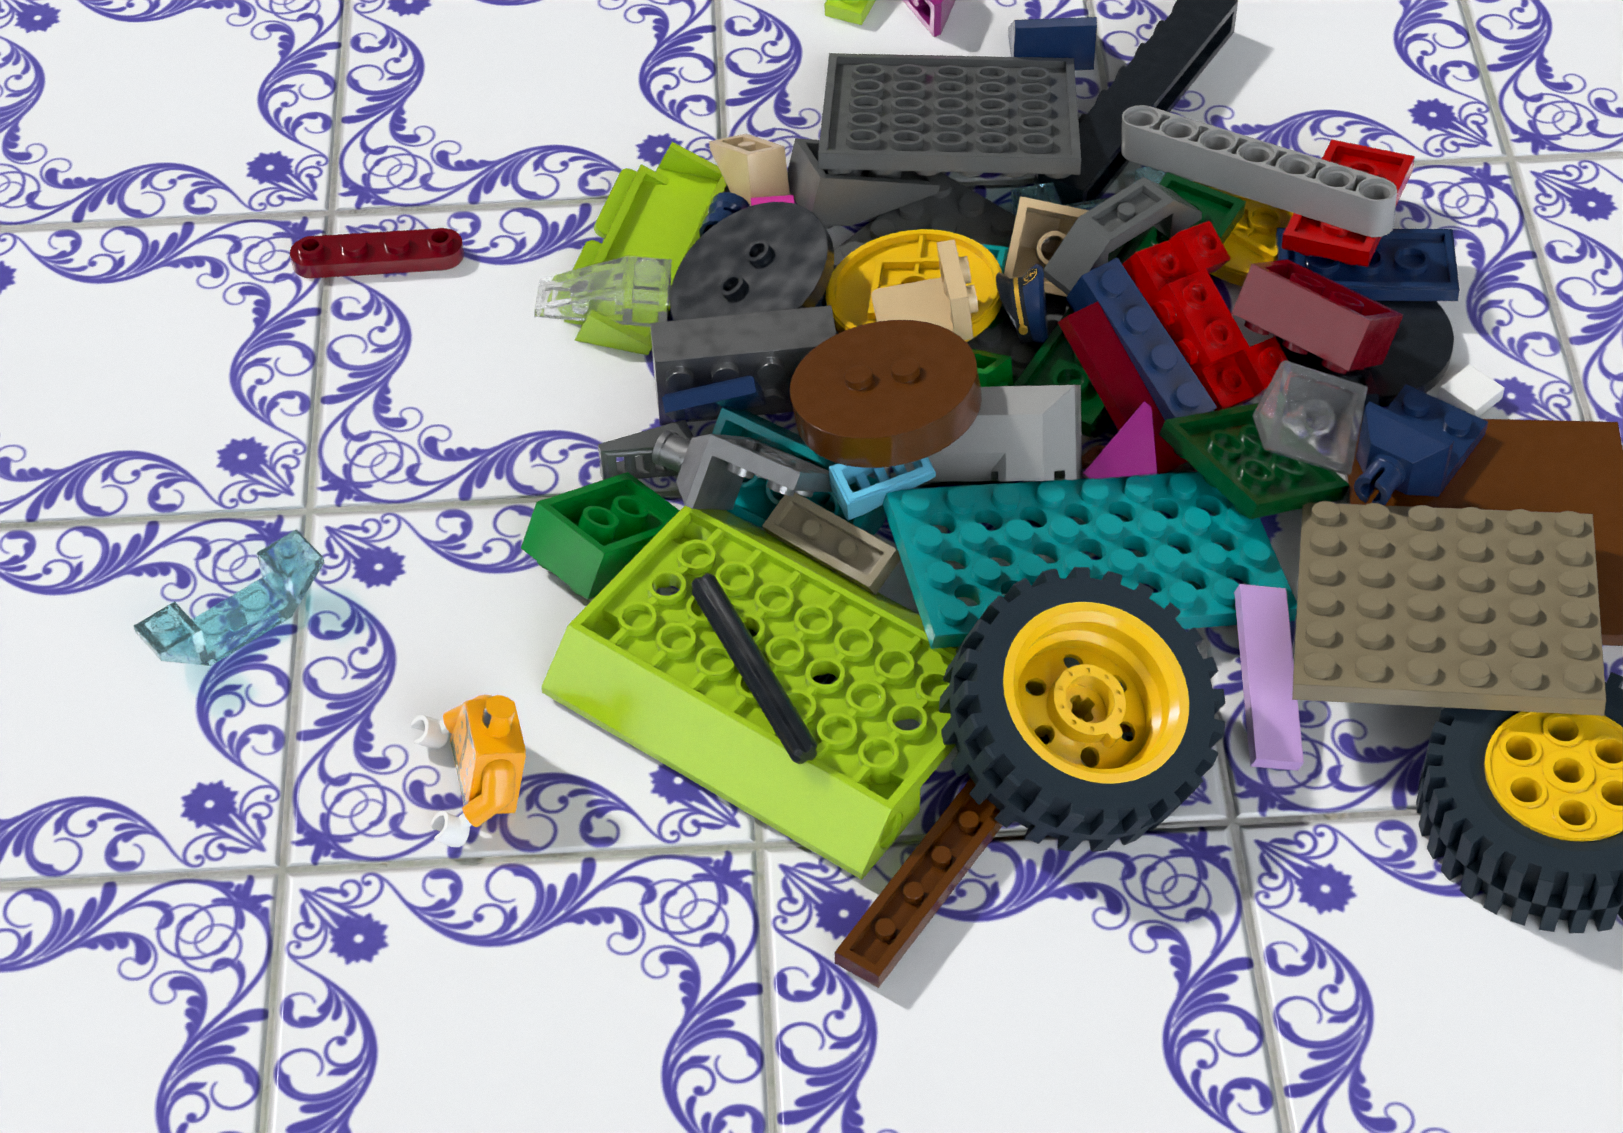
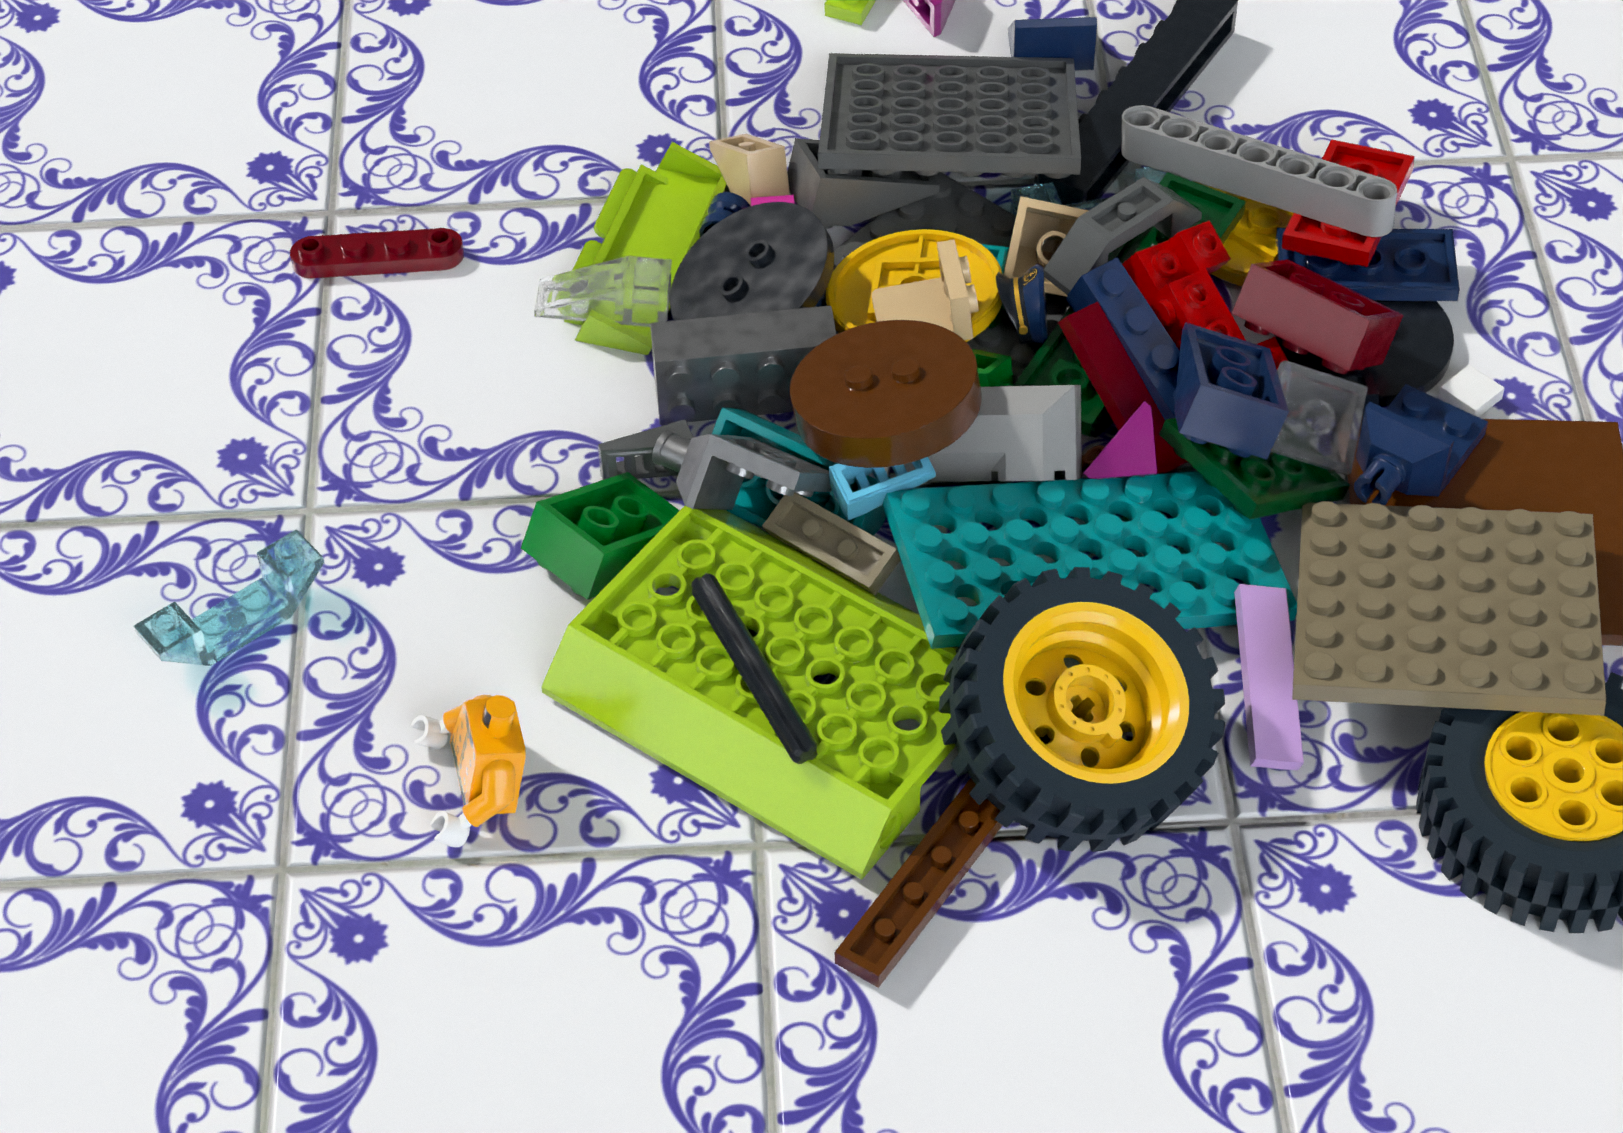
(709, 399): dark blue tile -> none
(1228, 393): none -> dark blue slope

